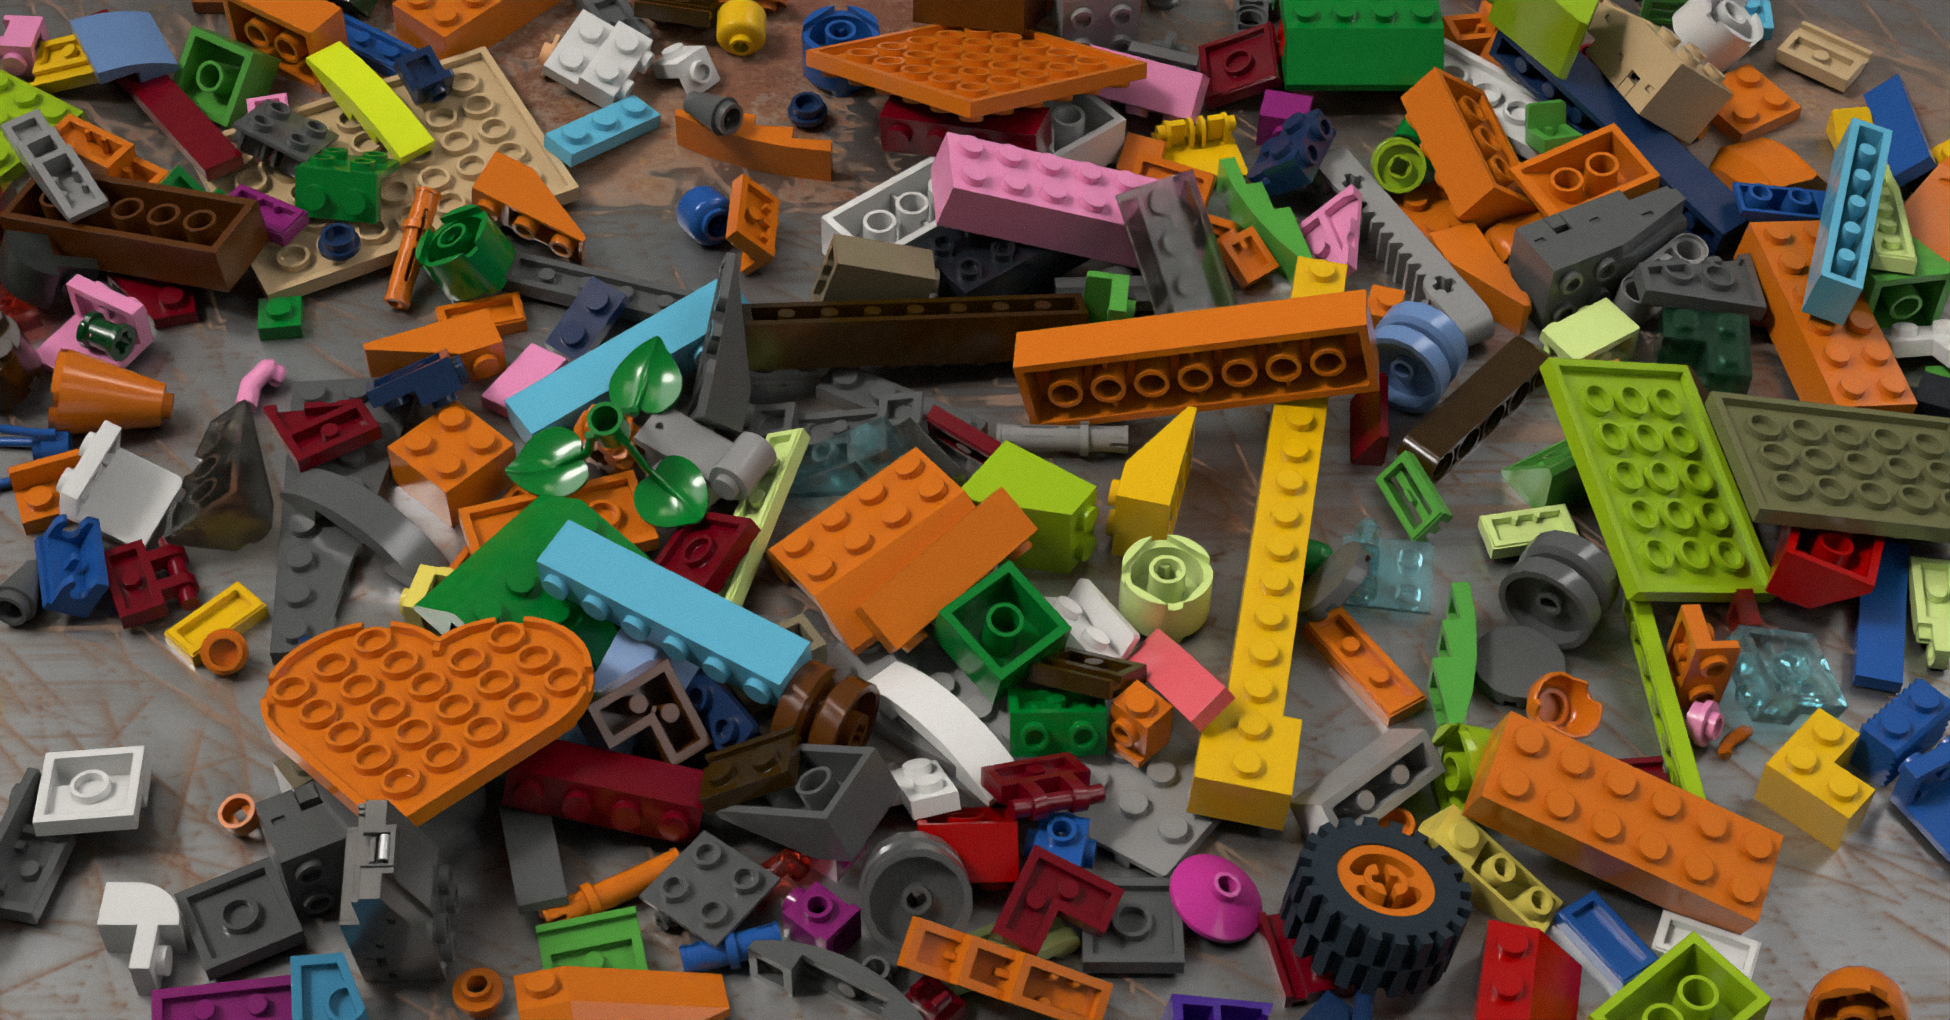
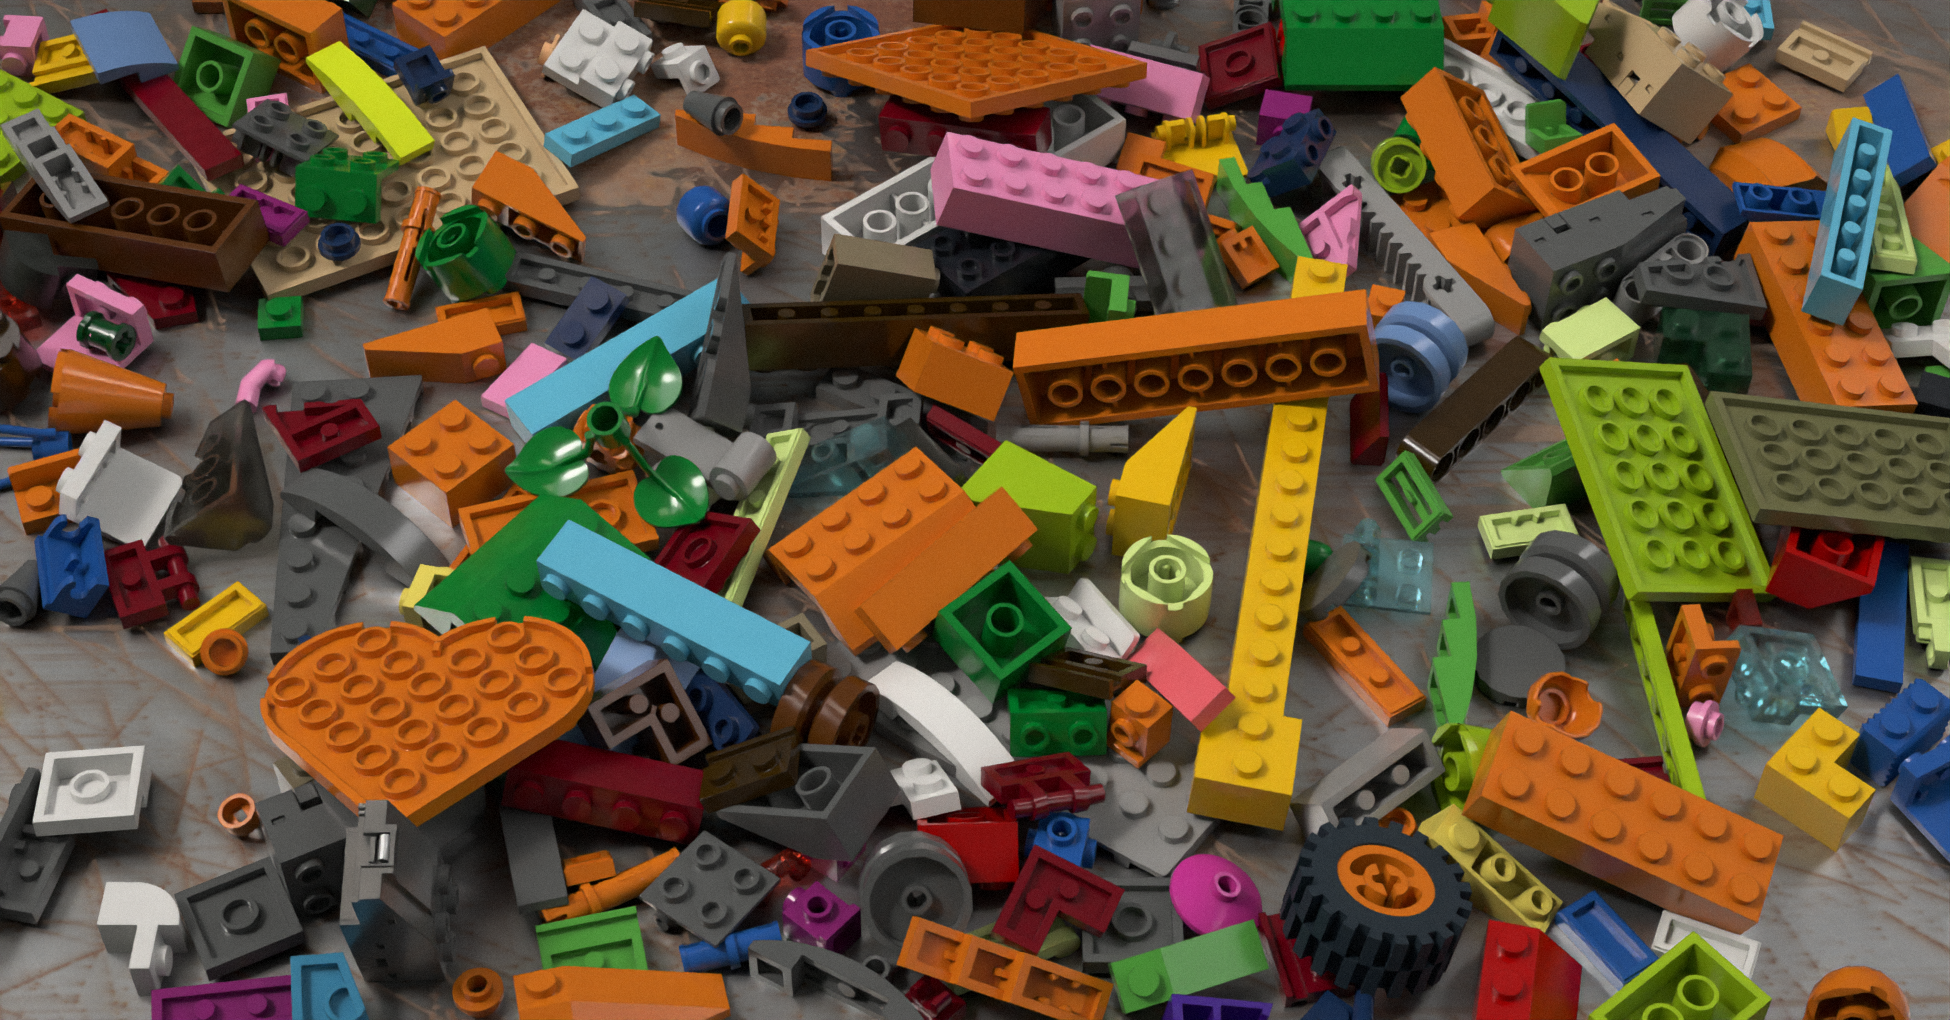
(432, 378): dark blue plate -> none
(588, 867): none -> orange tile
(955, 374): none -> orange brick
(1188, 966): none -> bright green slope
(1733, 736): orange leg -> none

